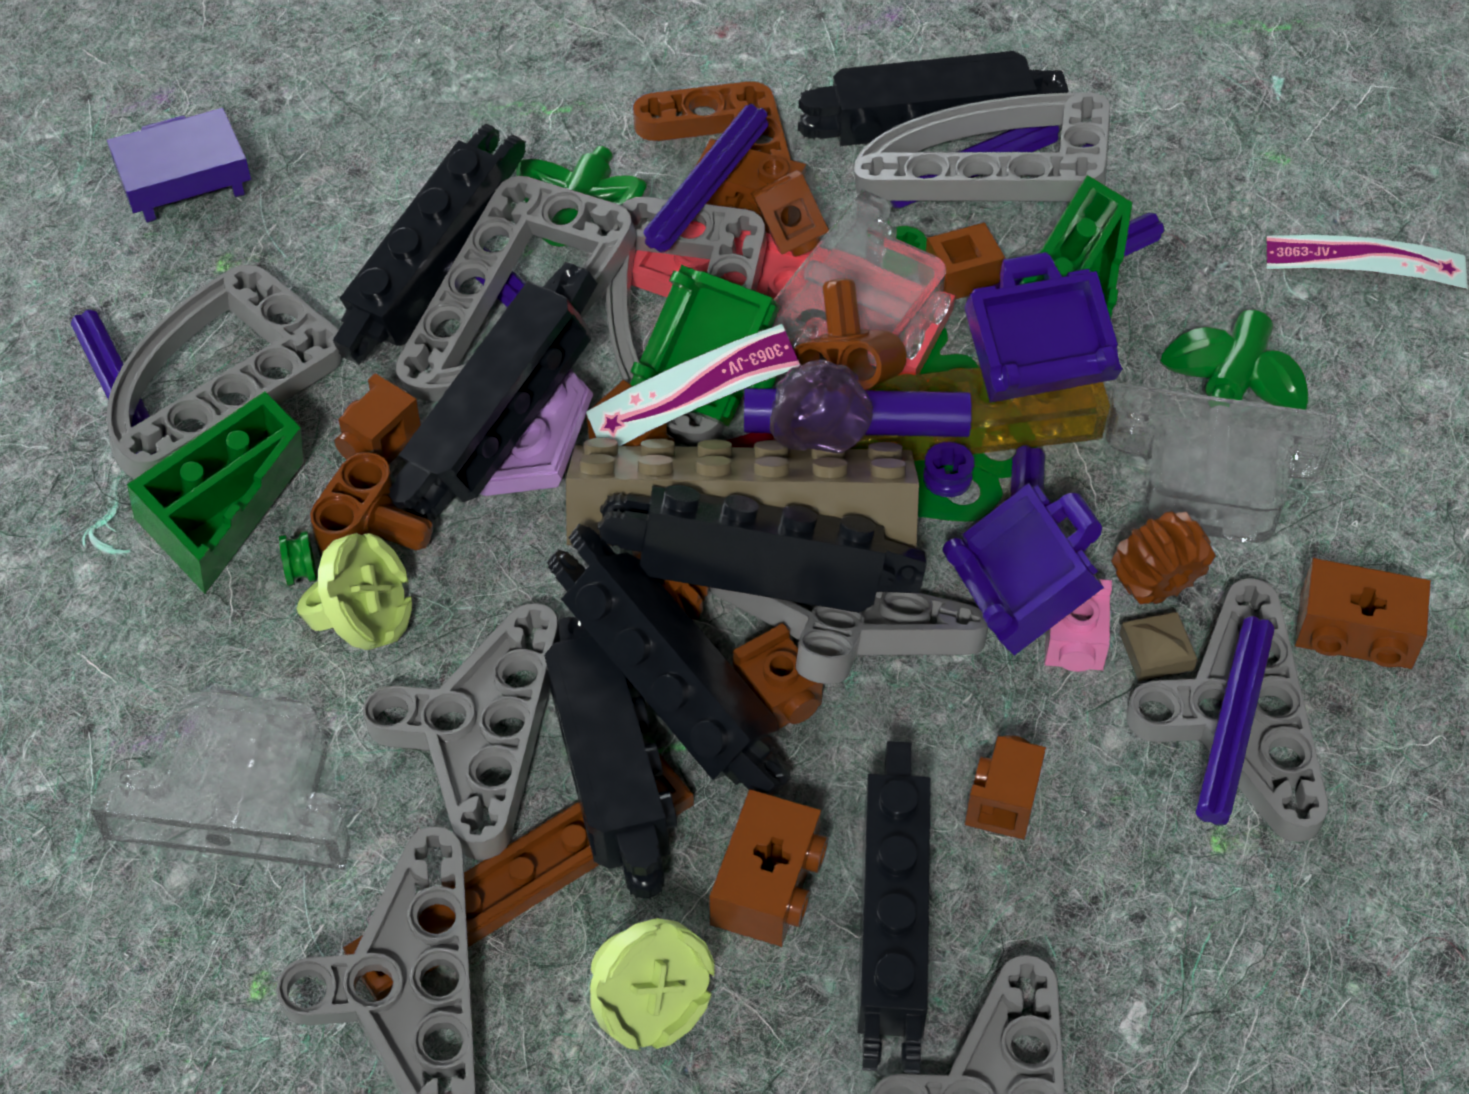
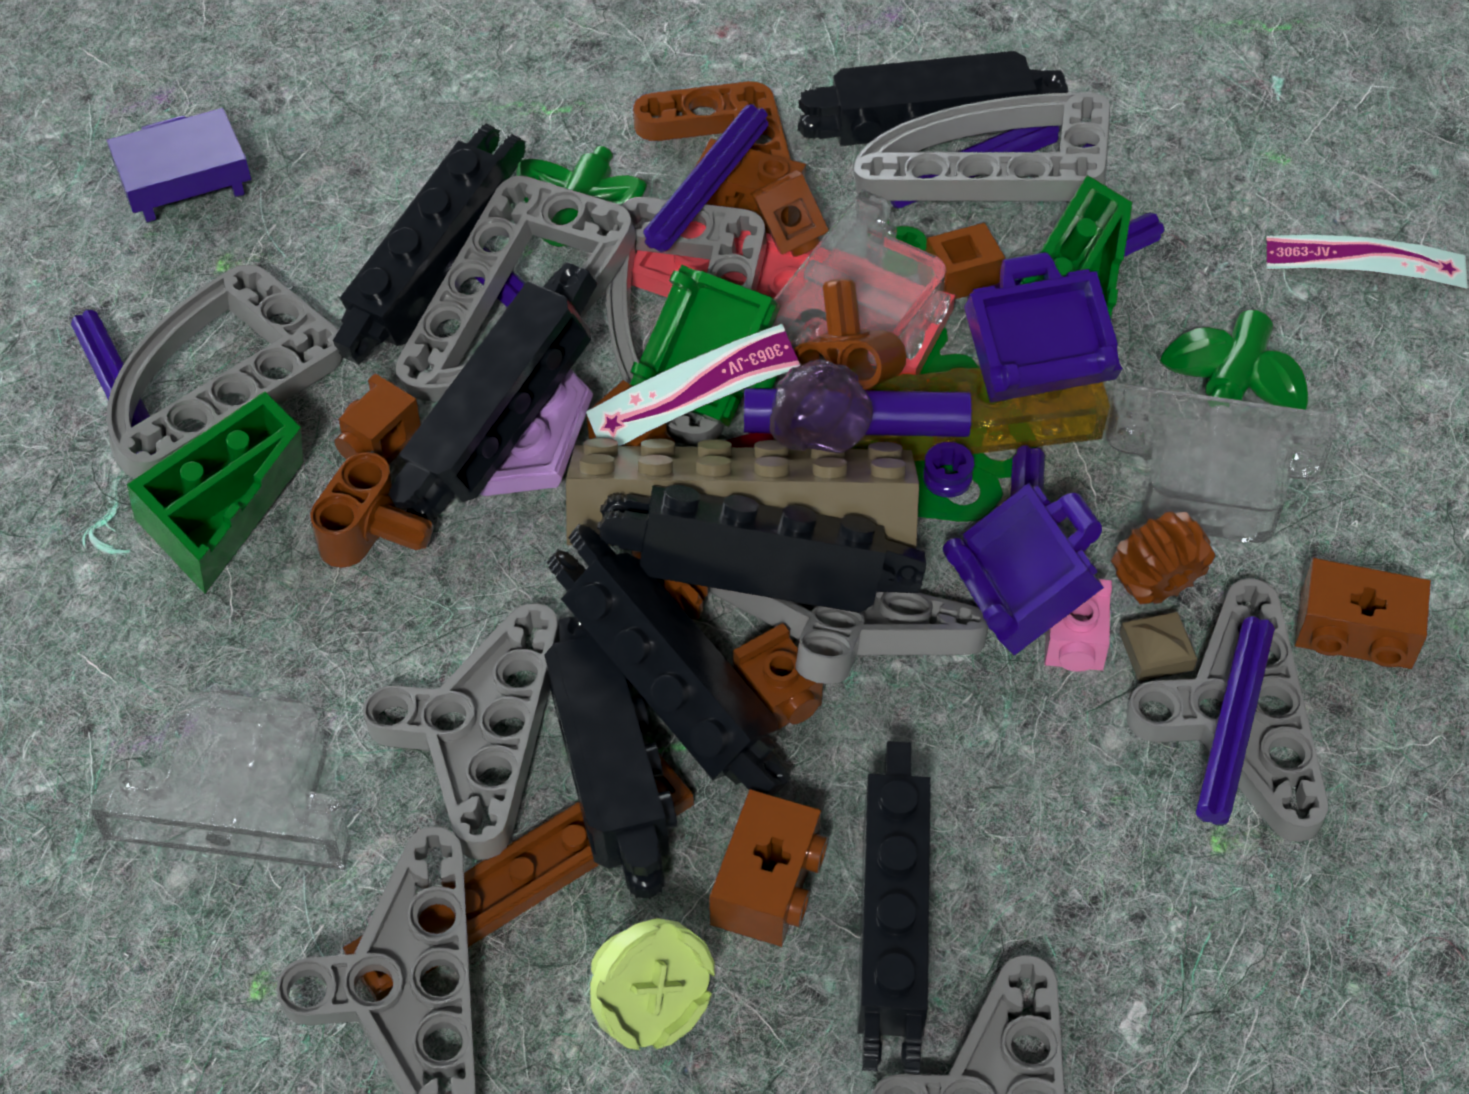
(297, 558): green bush -> none
(359, 593): yellowish green tile -> none
(1006, 787): dark orange brick -> none

